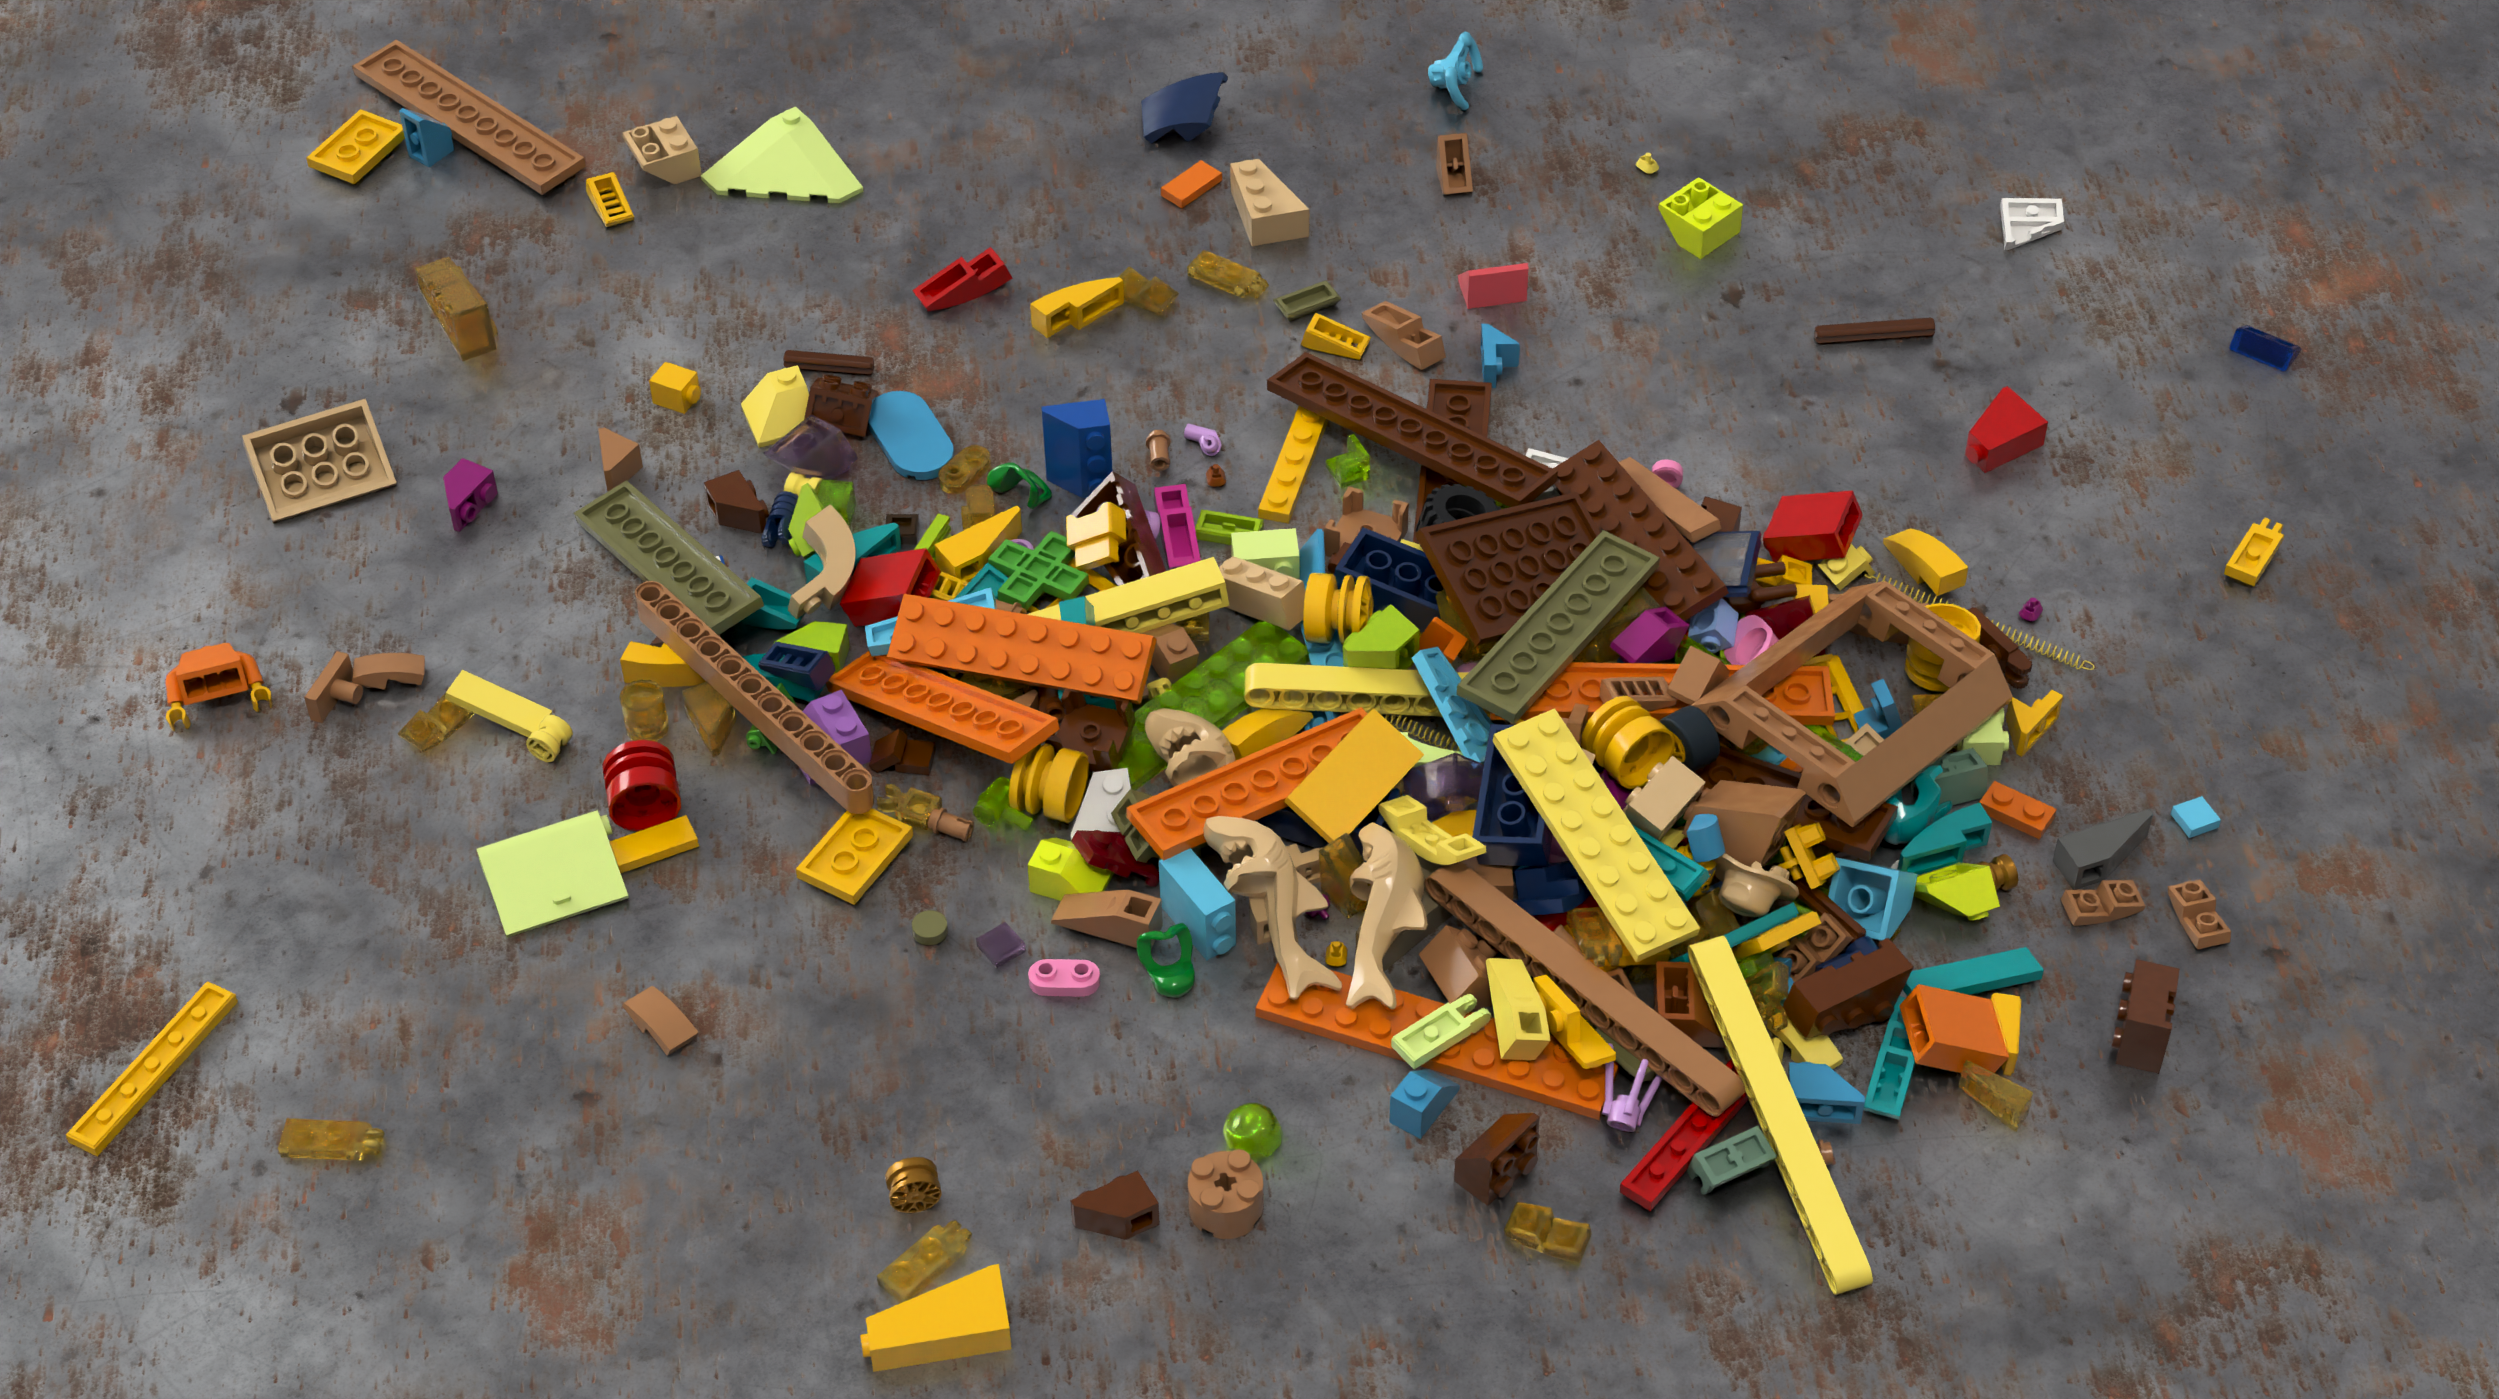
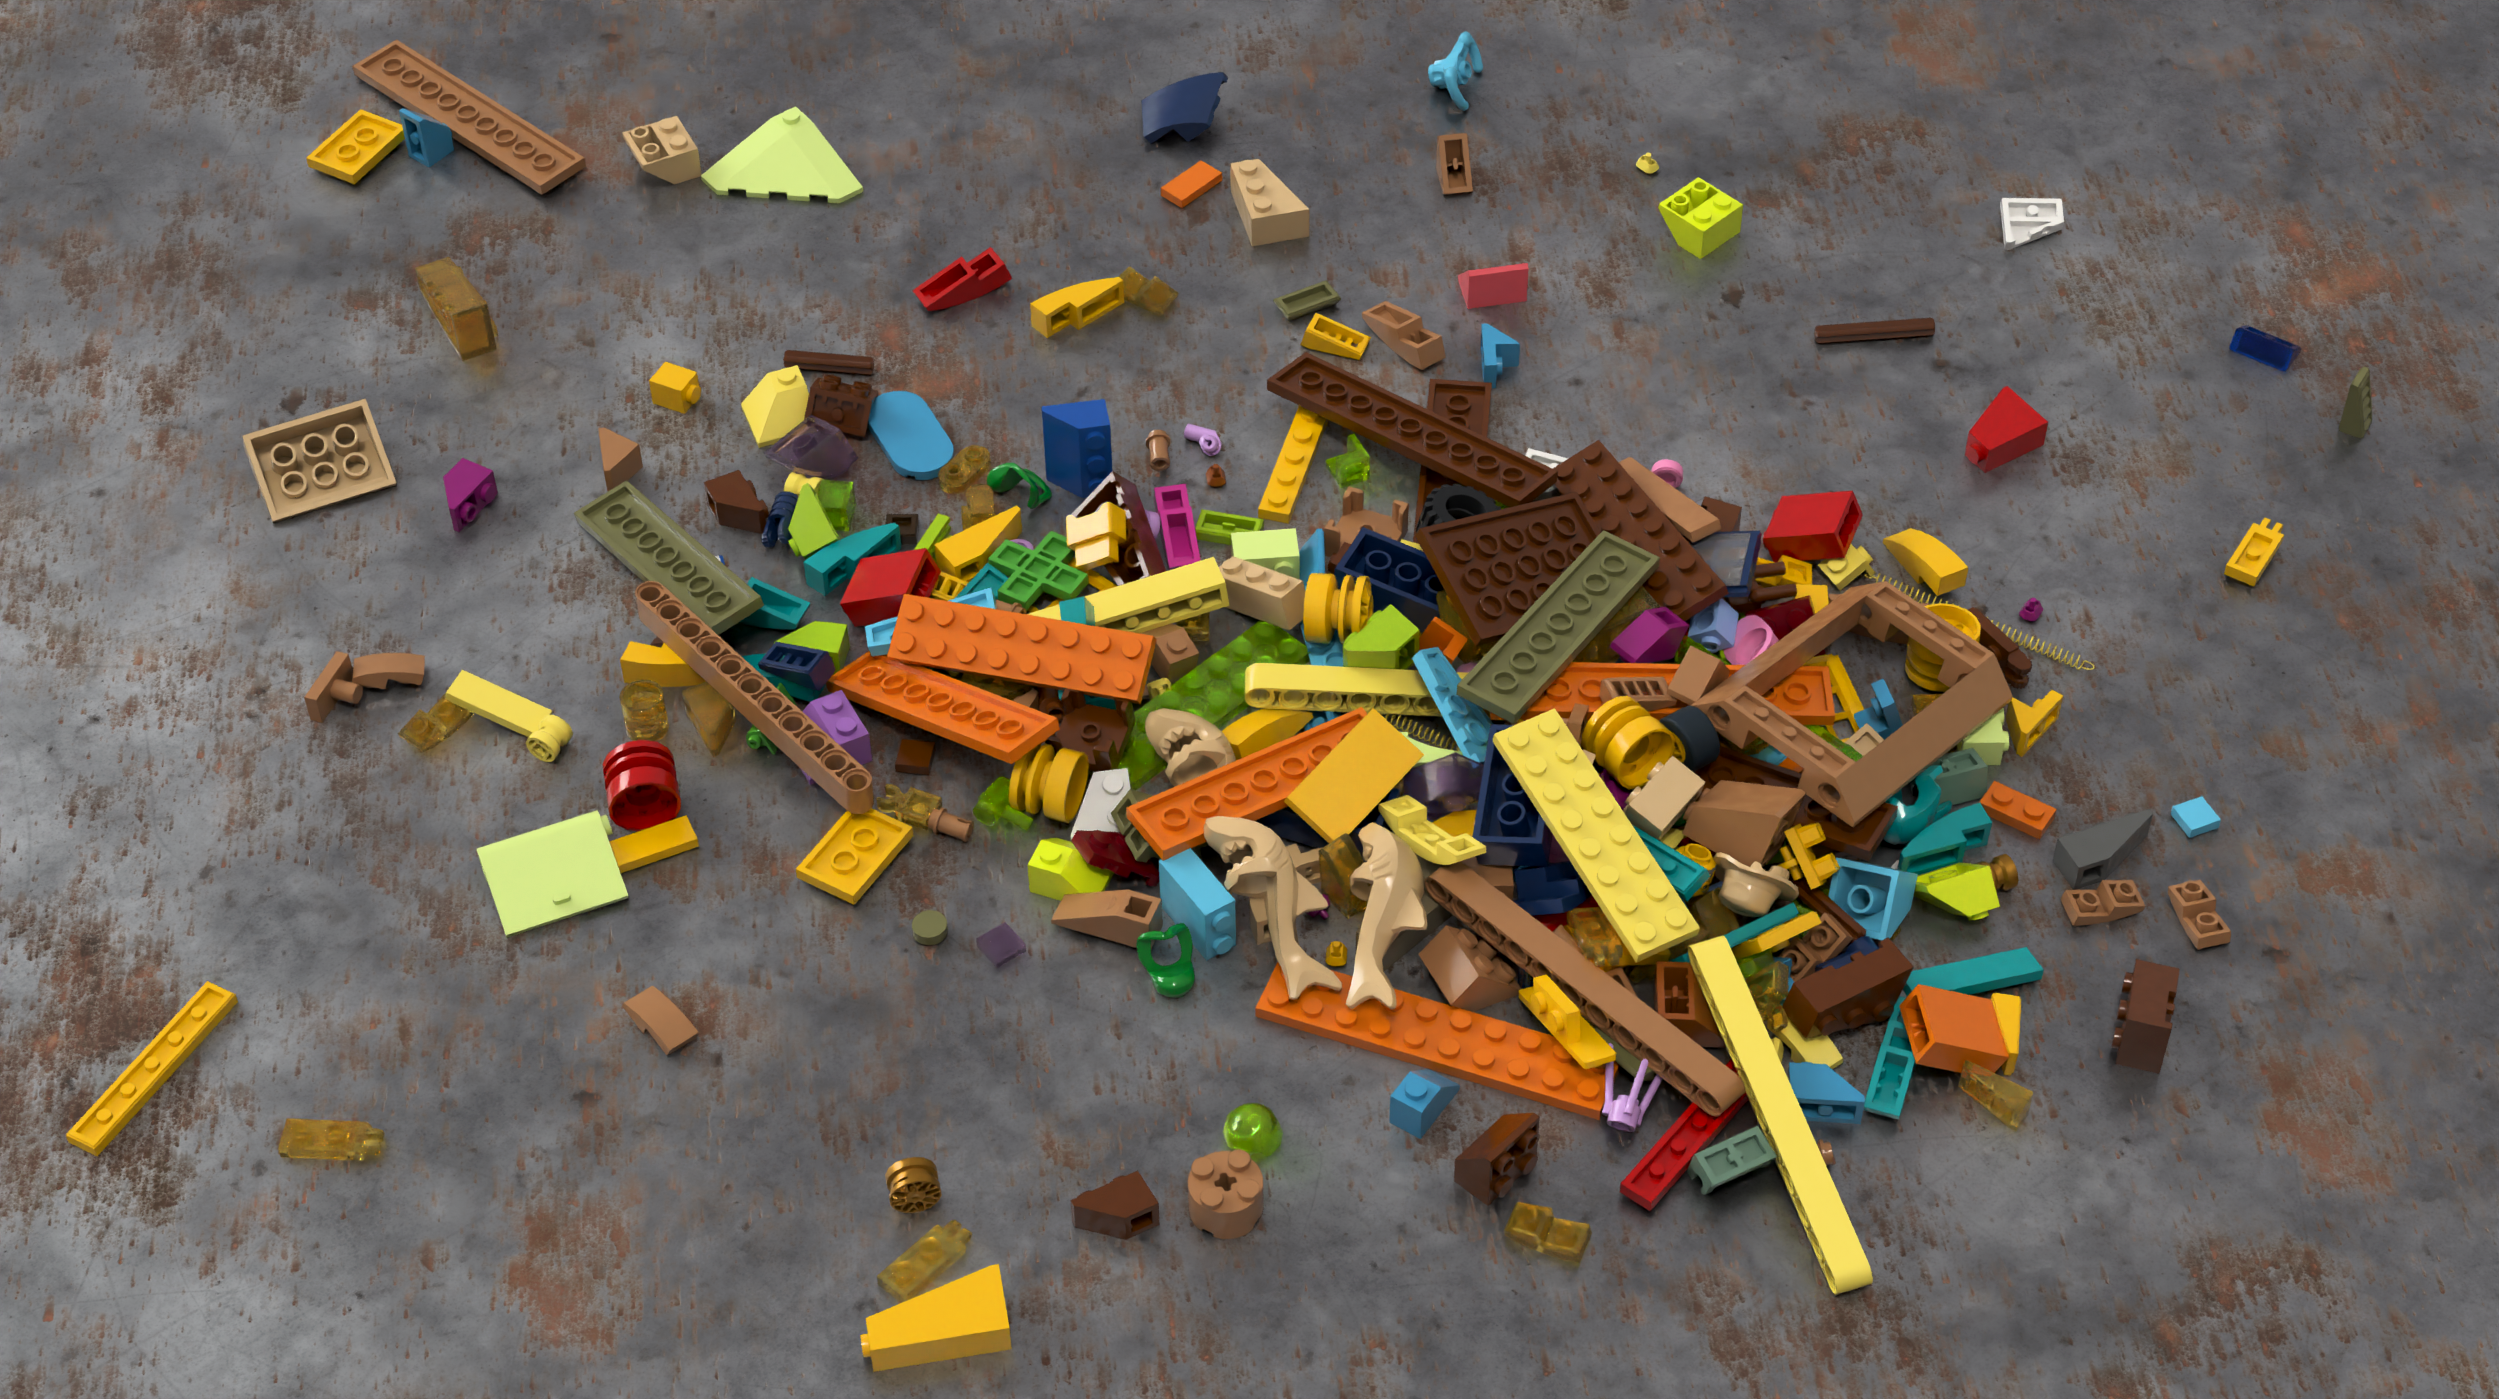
(209, 675): orange torso -> none
(606, 183): yellow slope -> none
(836, 548): tan arch -> none
(888, 750): reddish brown tile -> none
(1062, 977): bright pink plate -> none
(1227, 275): clear yellow hinge -> none
(1439, 1031): yellowish green hinge -> none
(1517, 1010): light yellow slope -> none
(1705, 838): dark azure brick -> none
(2358, 406): none -> olive slope

